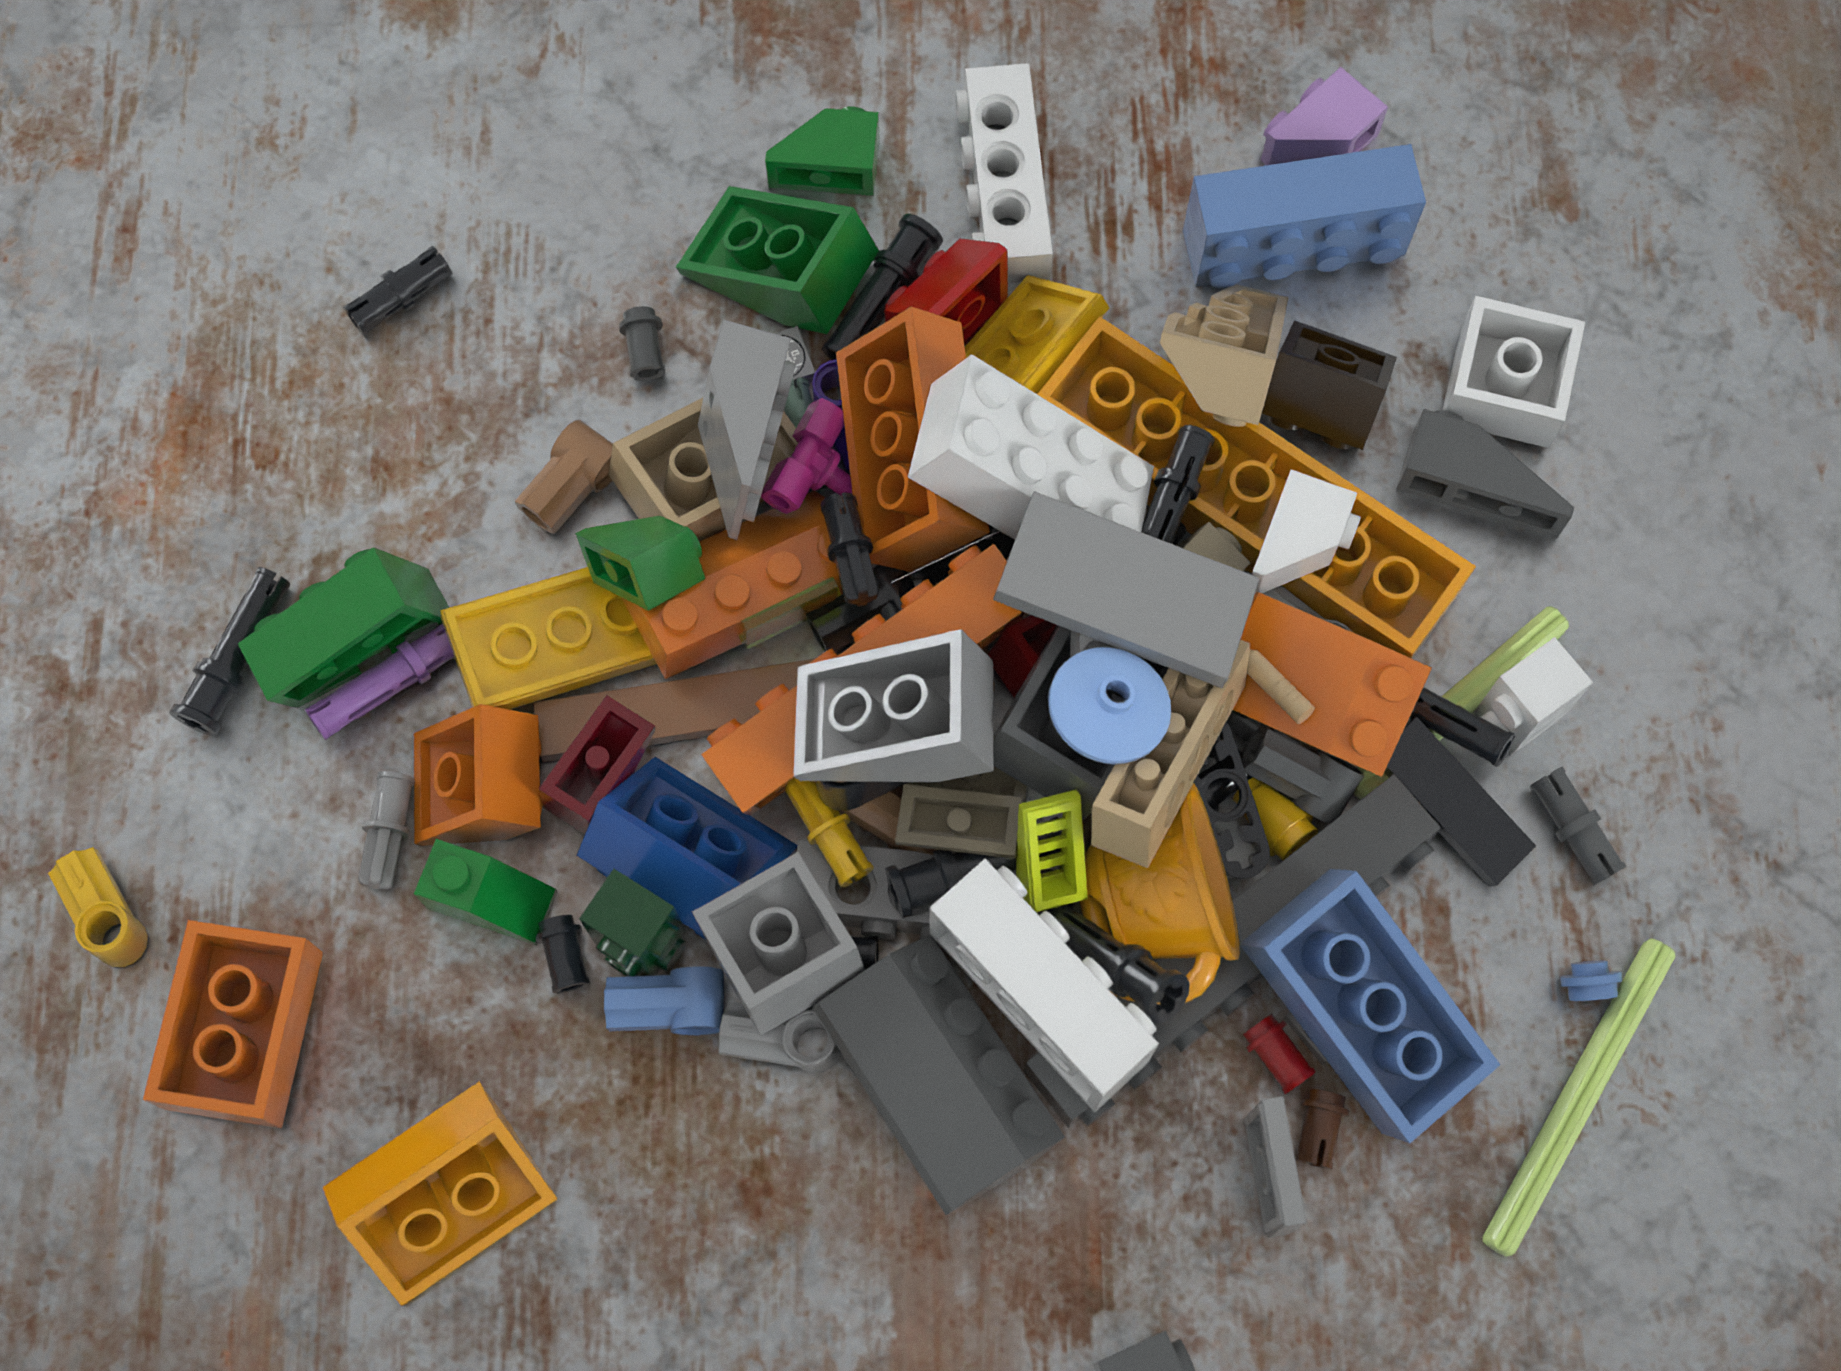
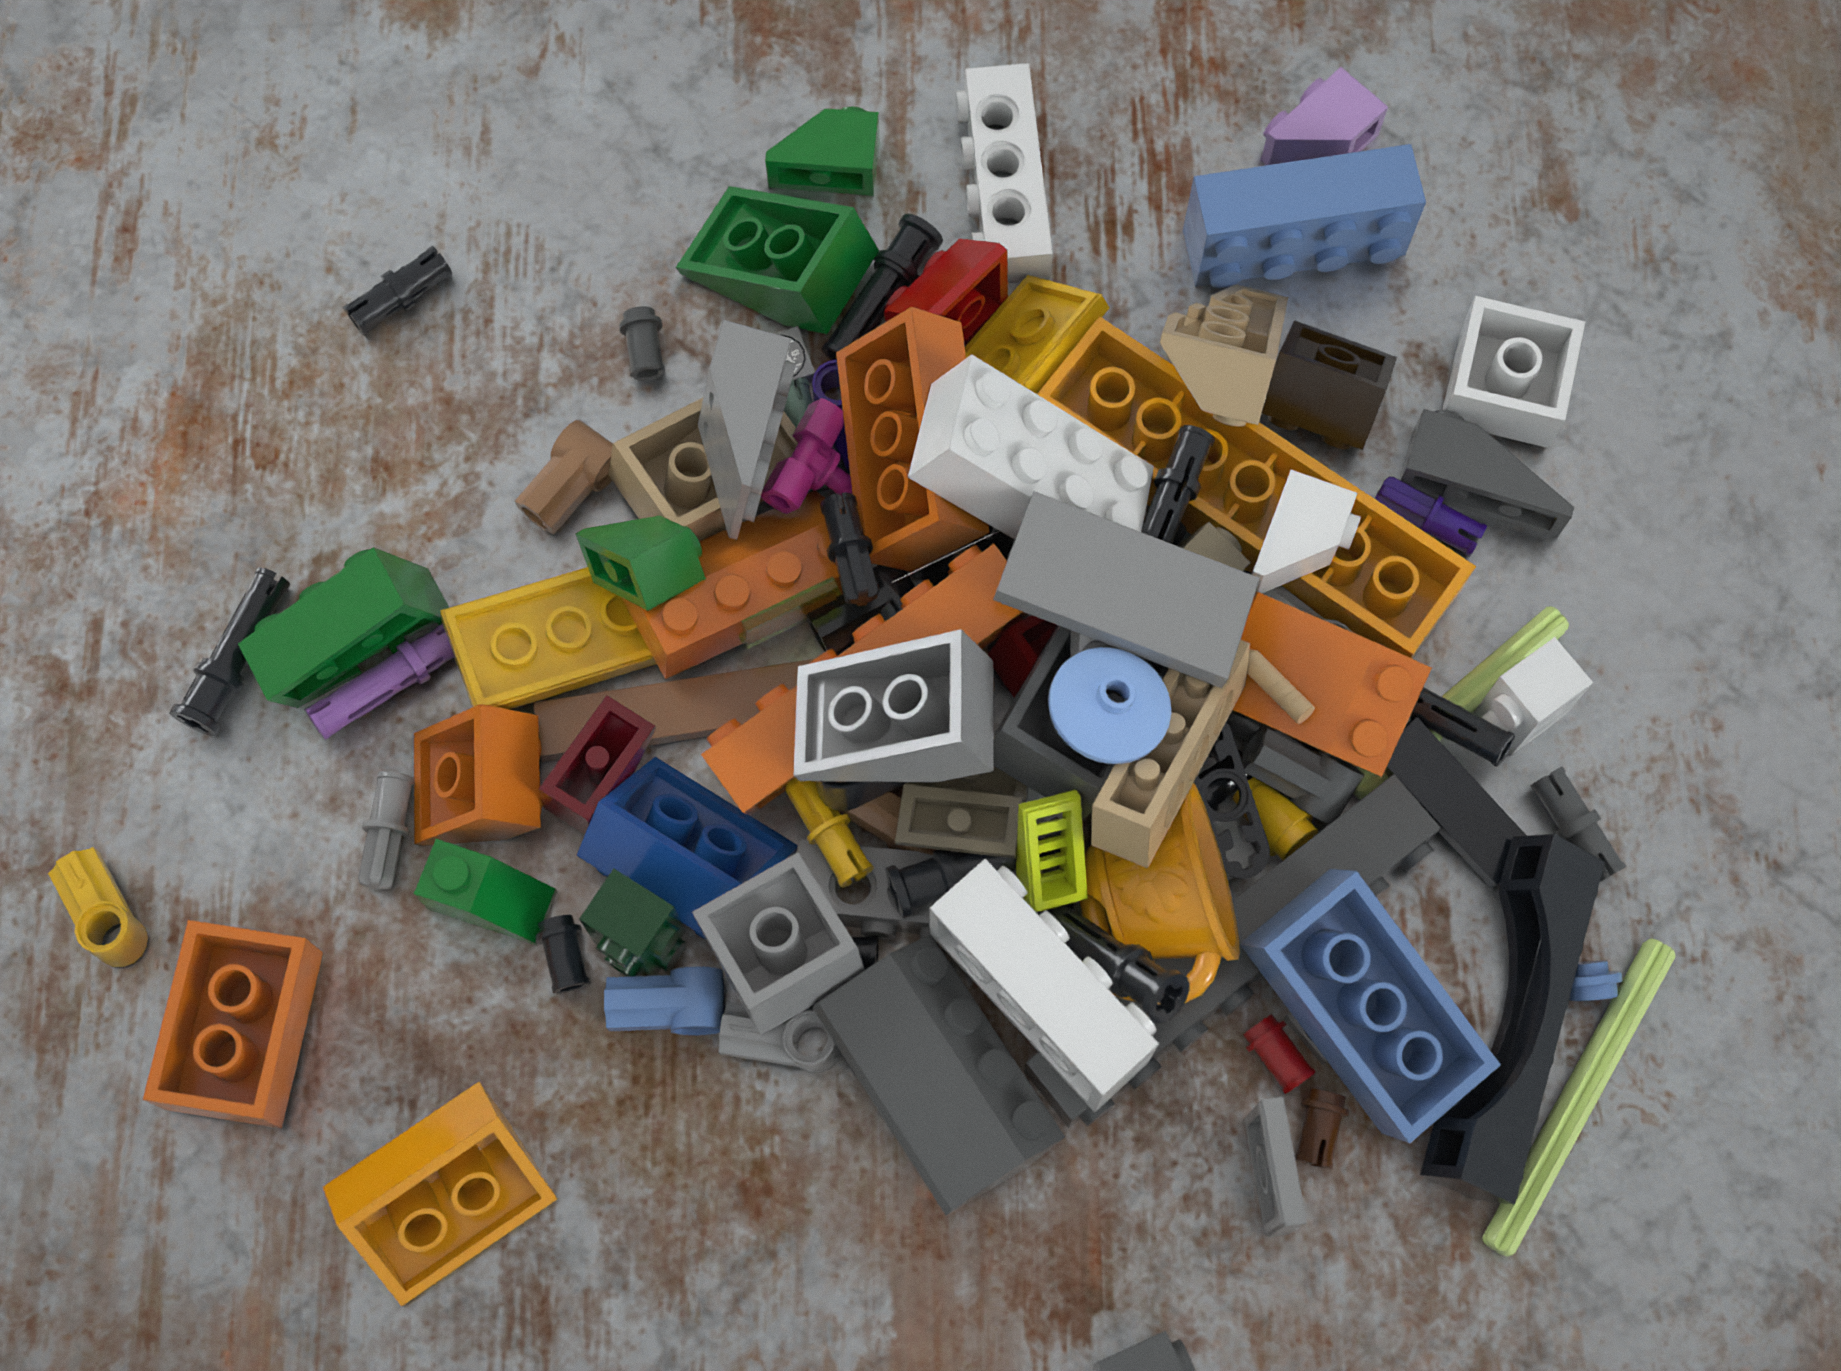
(1430, 514): none -> dark purple axle
(1546, 909): none -> black arch

